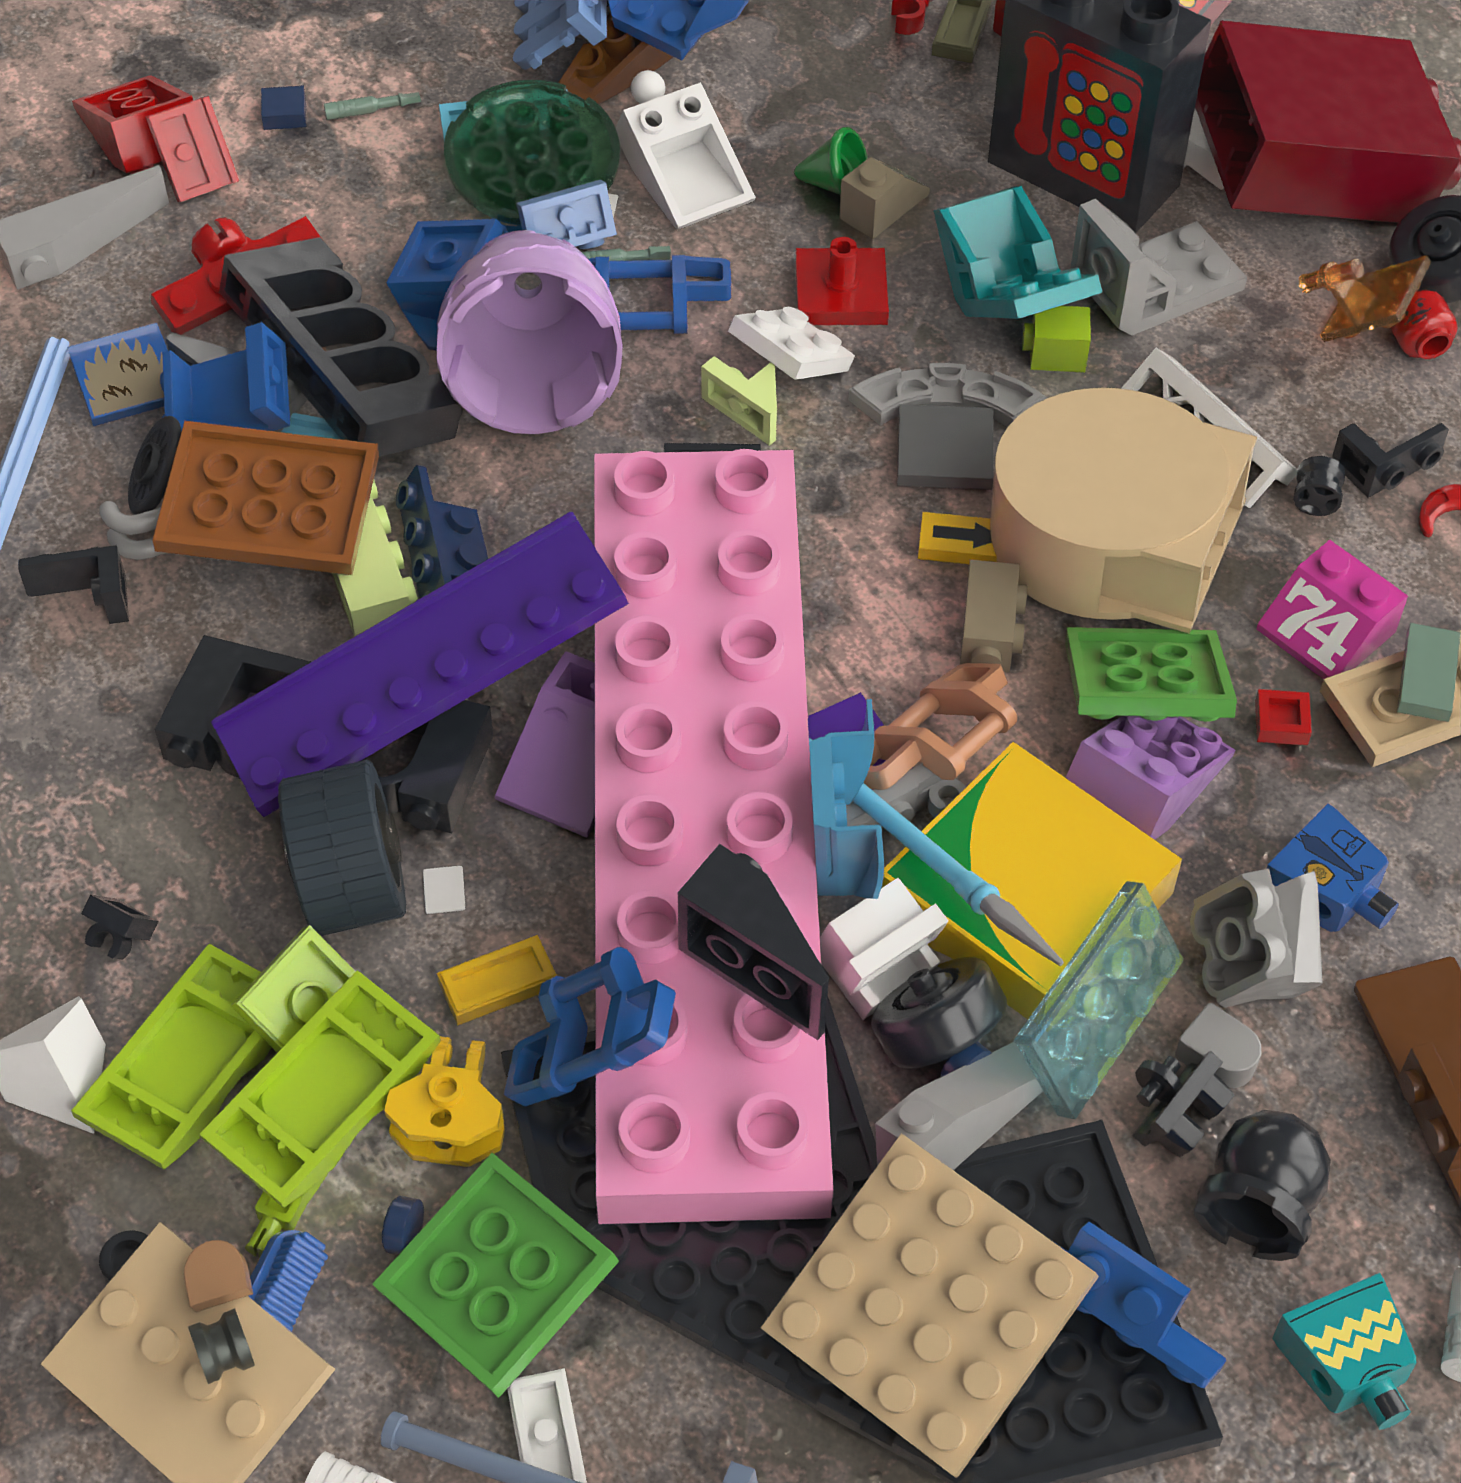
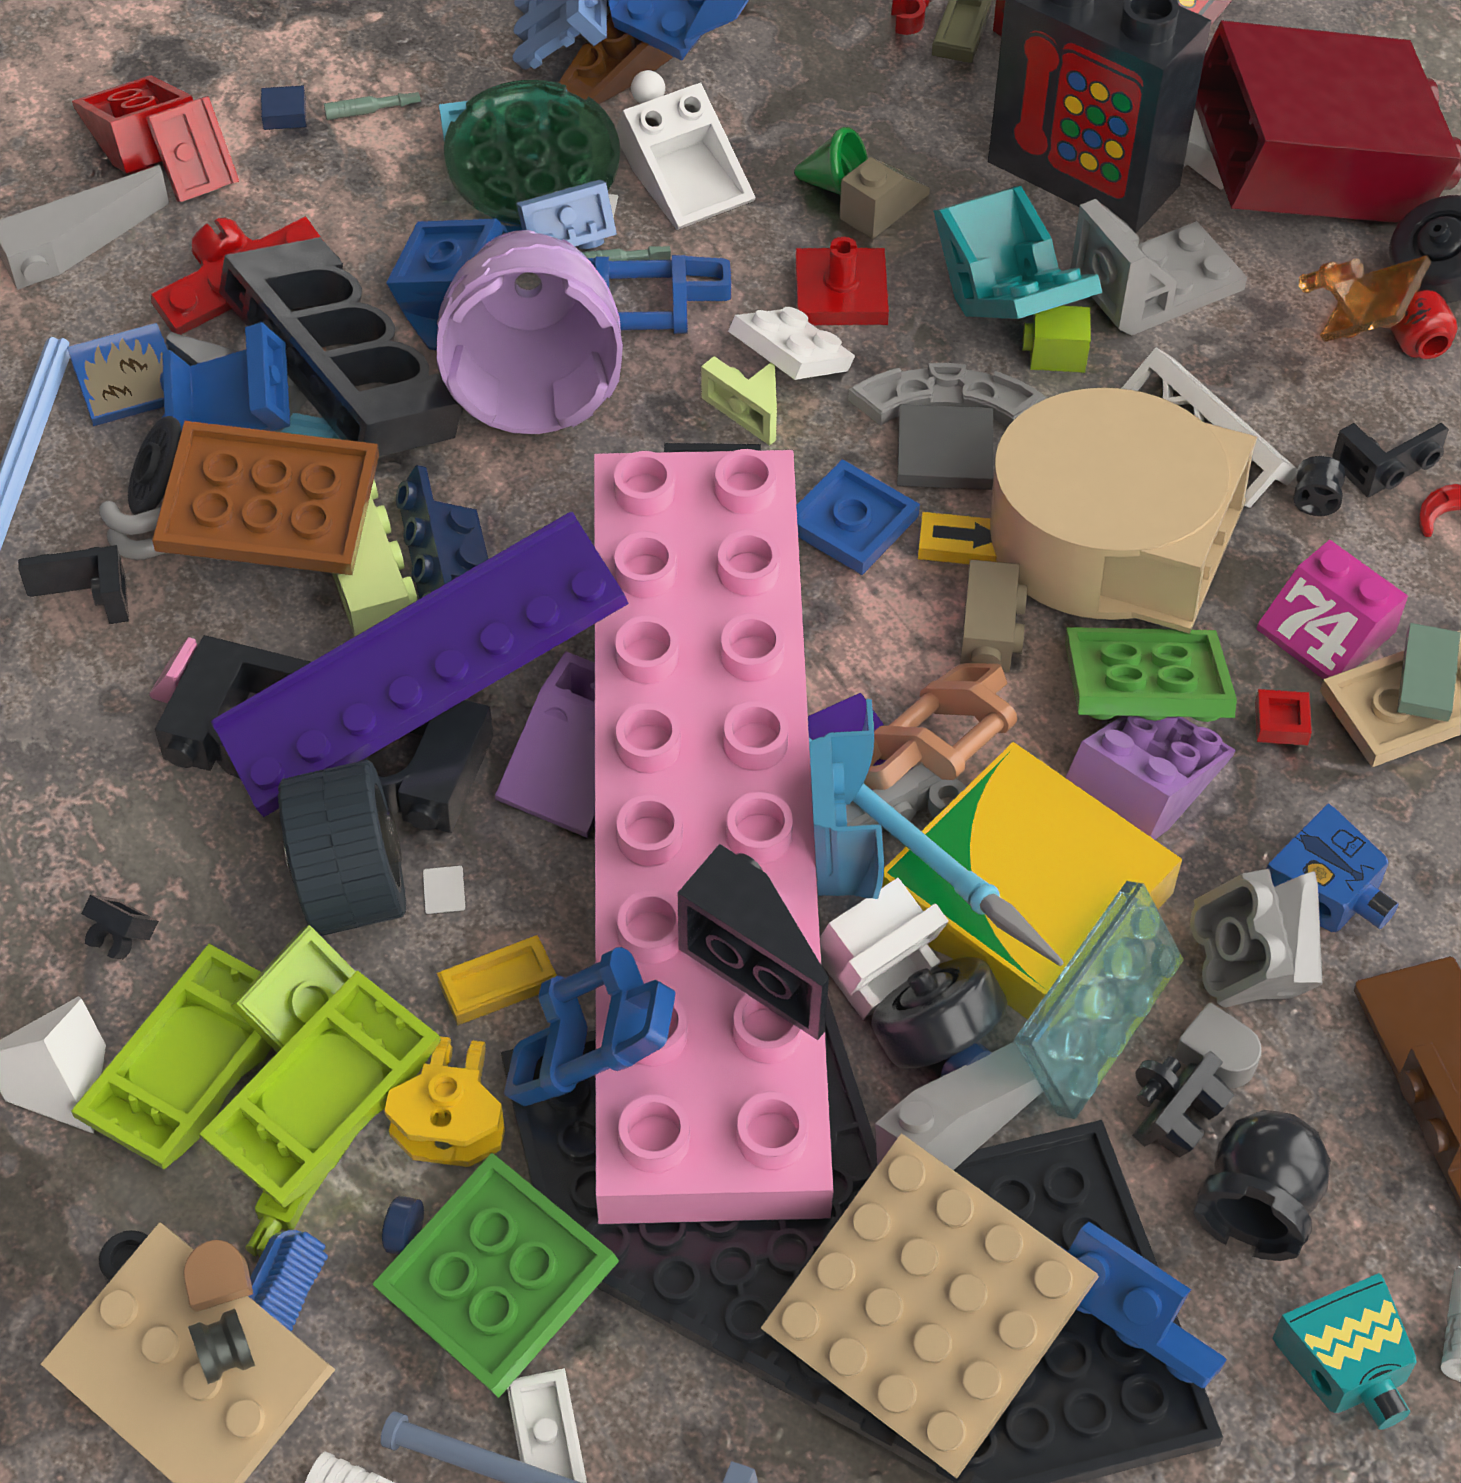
(173, 671): none -> bright pink slope
(854, 516): none -> blue plate

